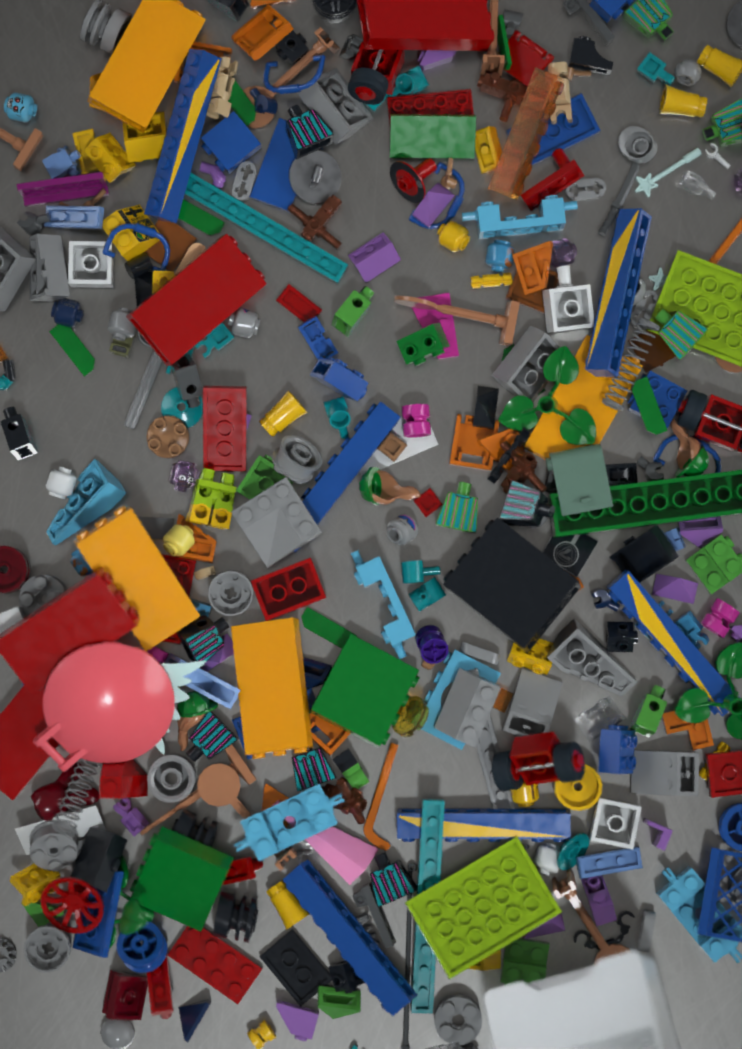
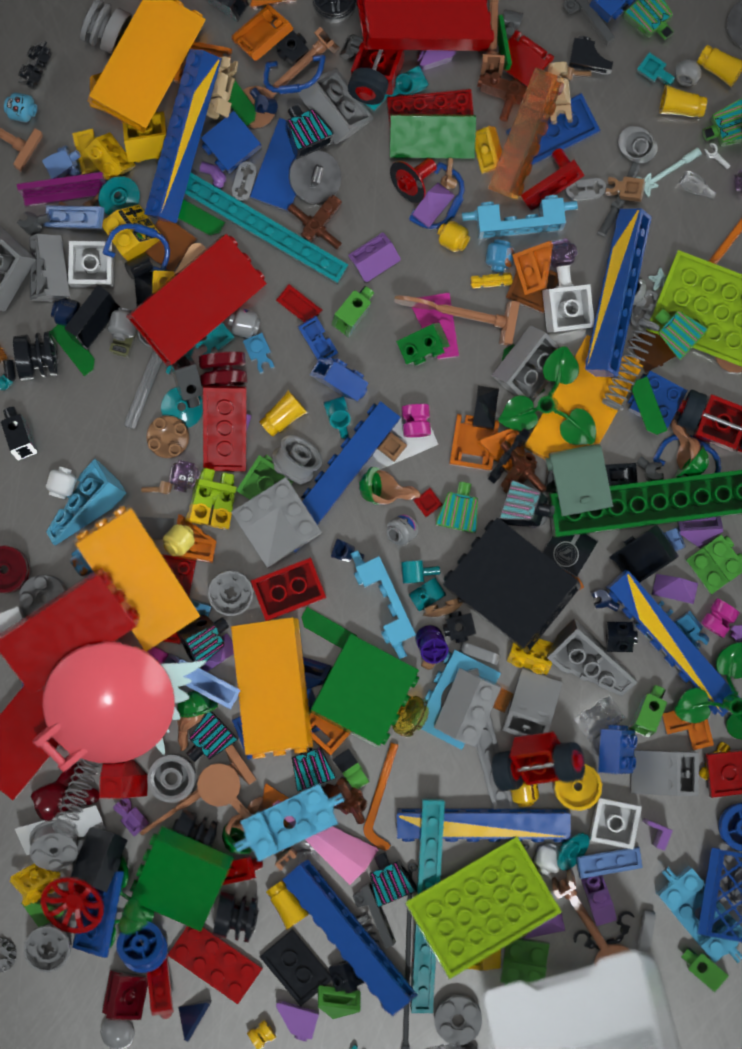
(35, 53): none -> black hinge
(35, 356): none -> black wheel
(91, 317): none -> black container
(128, 196): none -> teal dish
(165, 488): none -> medium nougat hand
(204, 573): tan tile -> none
(223, 369): none -> dark red wheel
(234, 831): none -> piece
(258, 349): none -> dark azure plate
(343, 550): none -> dark blue piece
(435, 611): none -> medium nougat dish
(467, 626): none -> black brick
(629, 189): none -> medium nougat plate
(713, 977): none -> bright green torso

